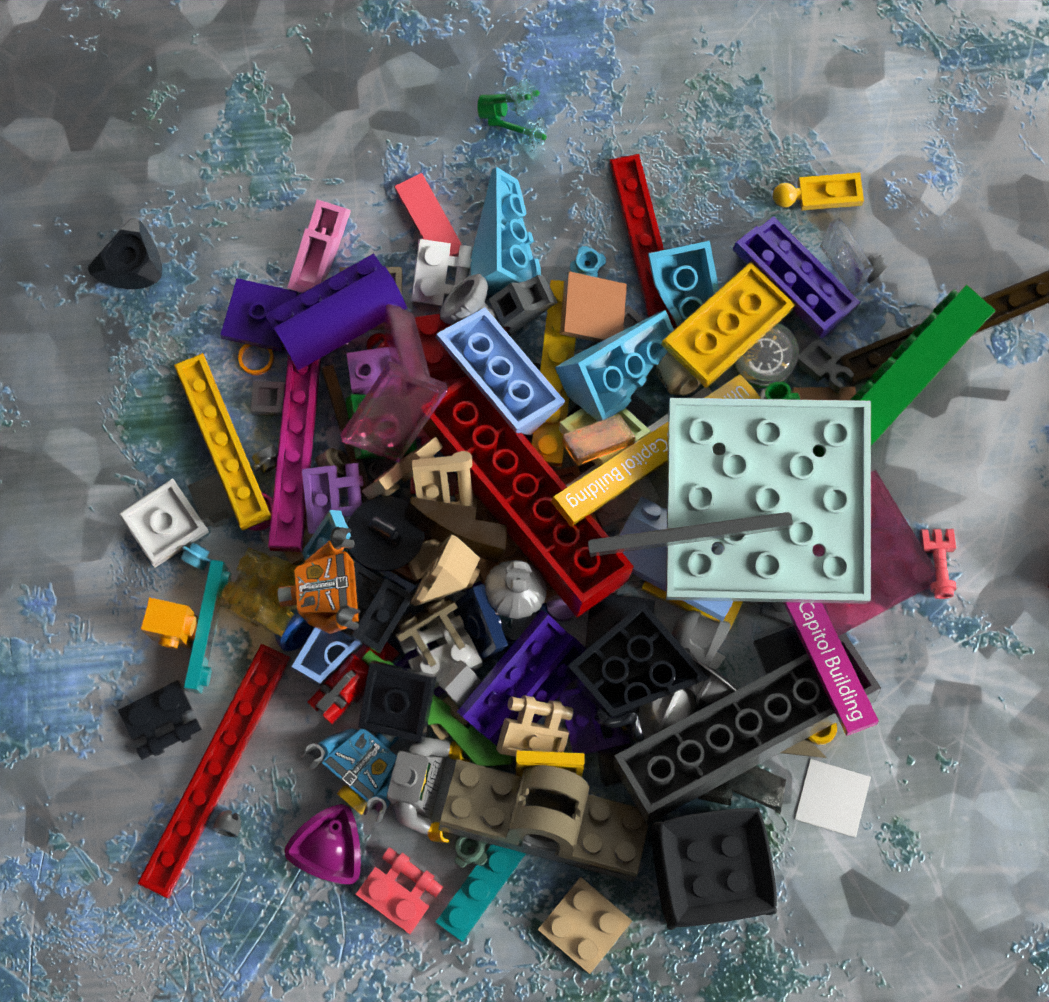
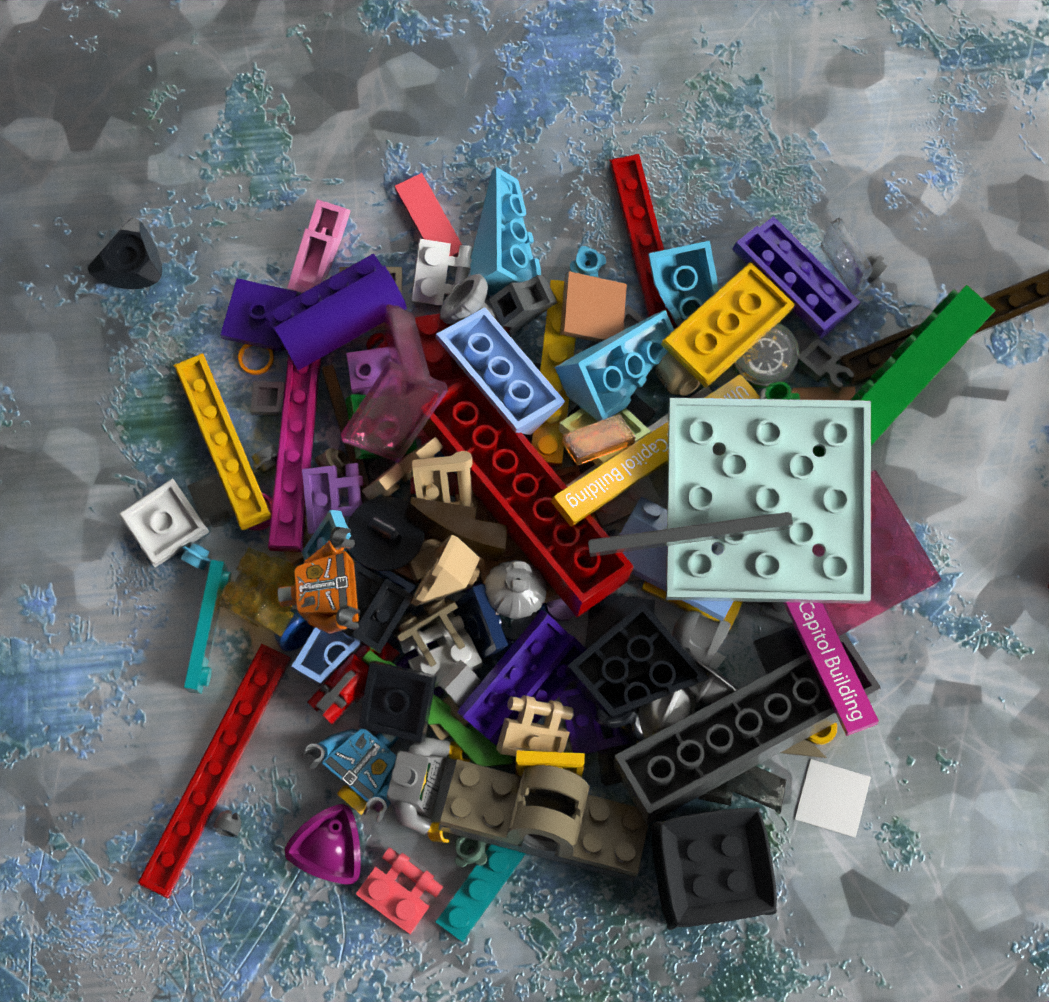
(155, 711): black plate -> none
(169, 623): light orange brick -> none
(517, 99): plant -> none
(585, 925): tan plate -> none
(822, 192): yellow plate -> none
(942, 587): coral hinge -> none

